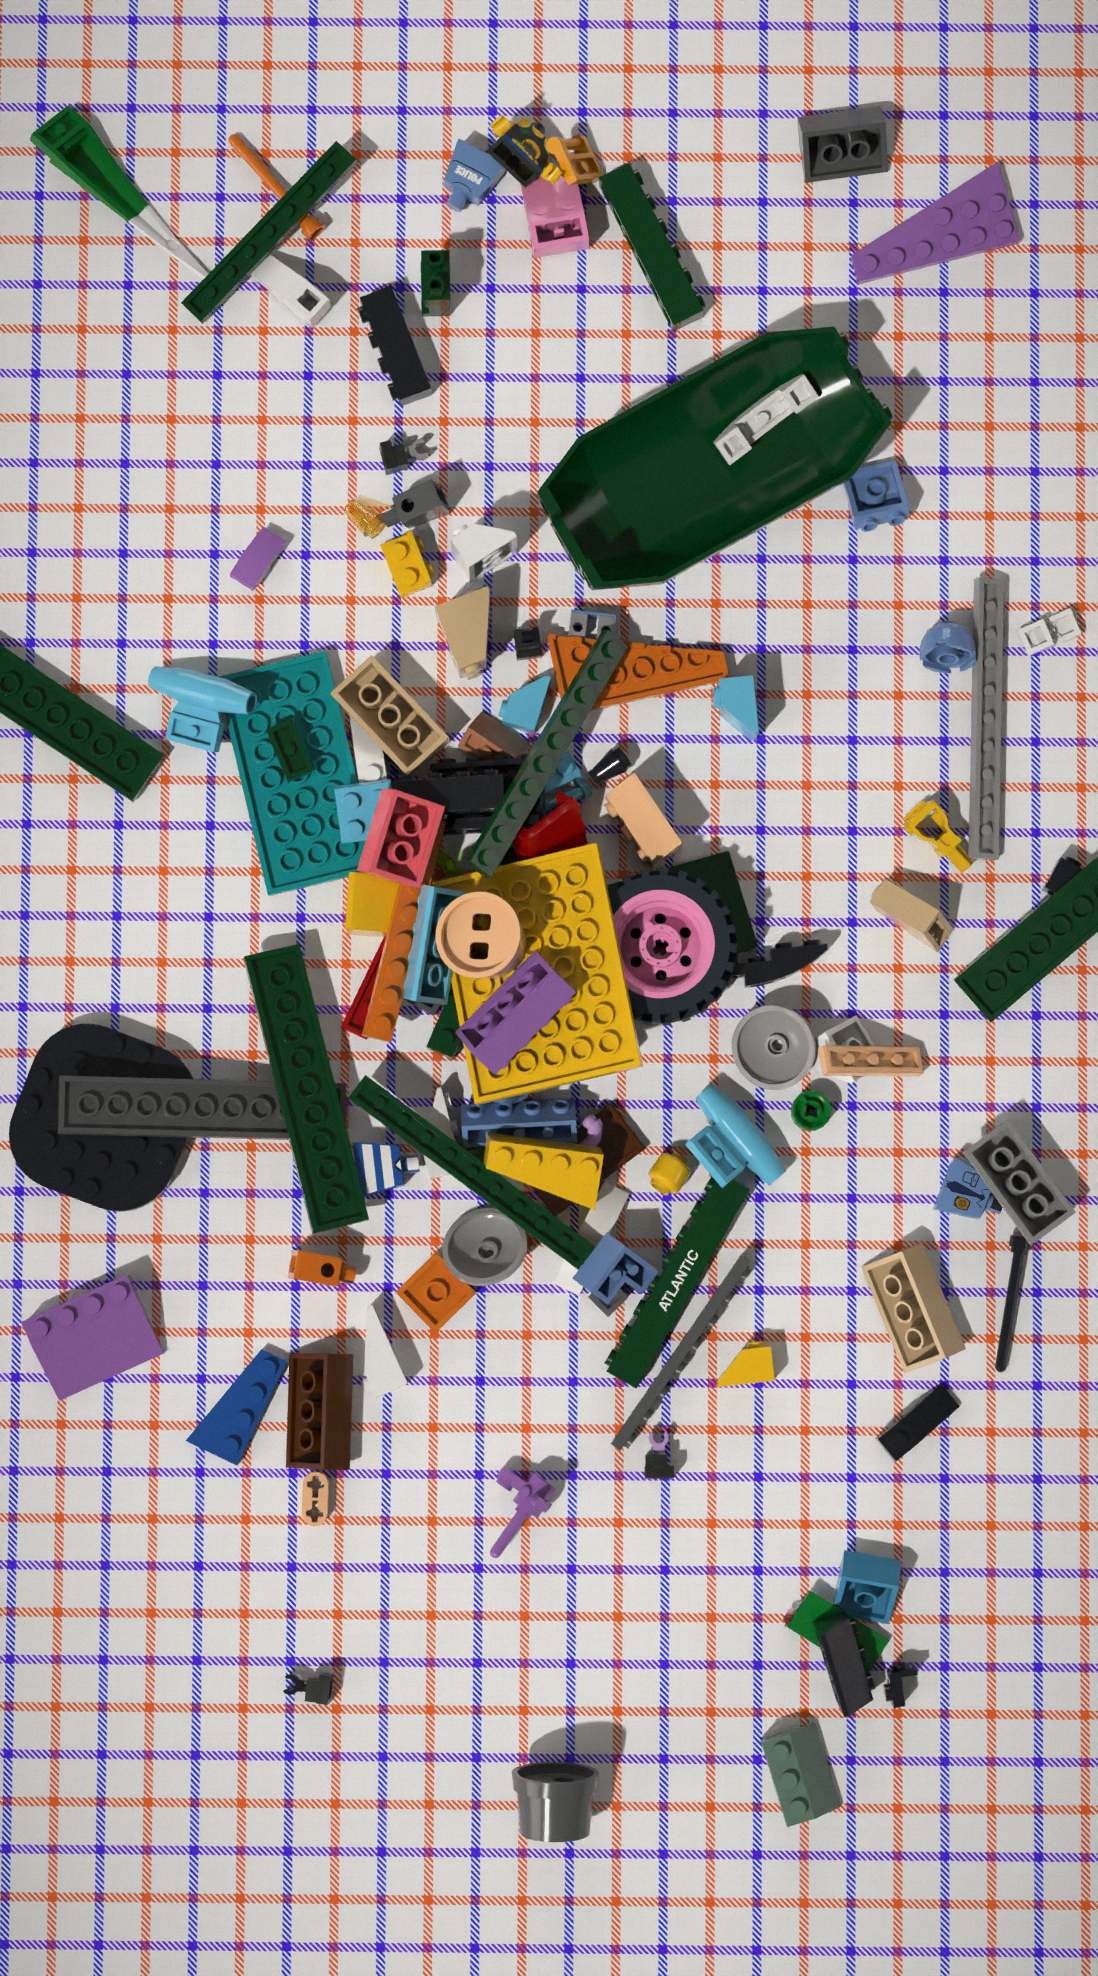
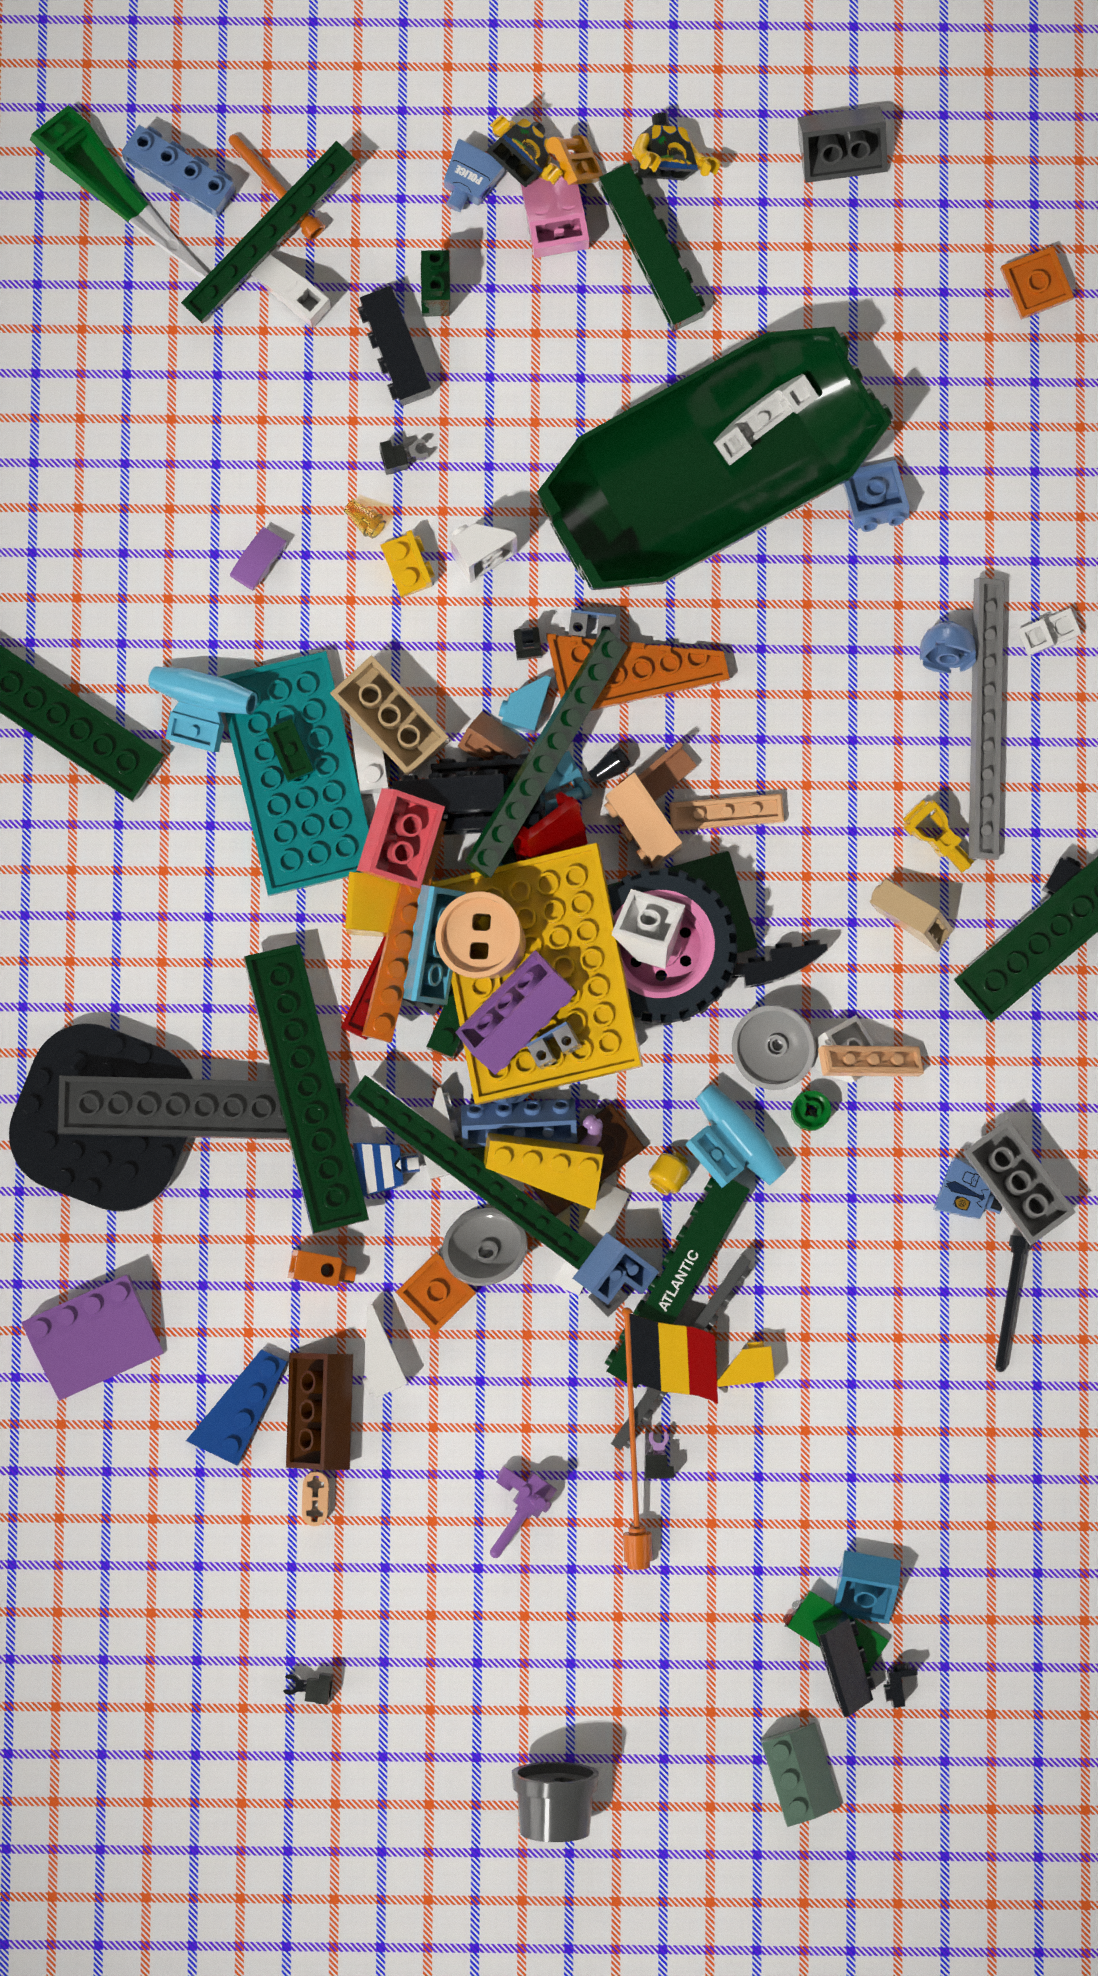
(178, 170): none -> medium blue brick
(356, 808): medium azure plate -> none
(428, 505): dark grey torso -> none
(447, 865): clear neon green arm -> none
(466, 630): tan slope -> none
(540, 1046): none -> flat silver piece
(649, 927): none -> white slope
(667, 771): none -> nougat panel
(669, 153): none -> torso
(671, 1361): none -> flag
(726, 812): none -> light nougat tile
(737, 704): medium azure slope -> none
(913, 1308): tan slope -> none
(917, 1423): black slope -> none
(956, 226): medium lavender wing -> none
(1037, 282): none -> orange plate

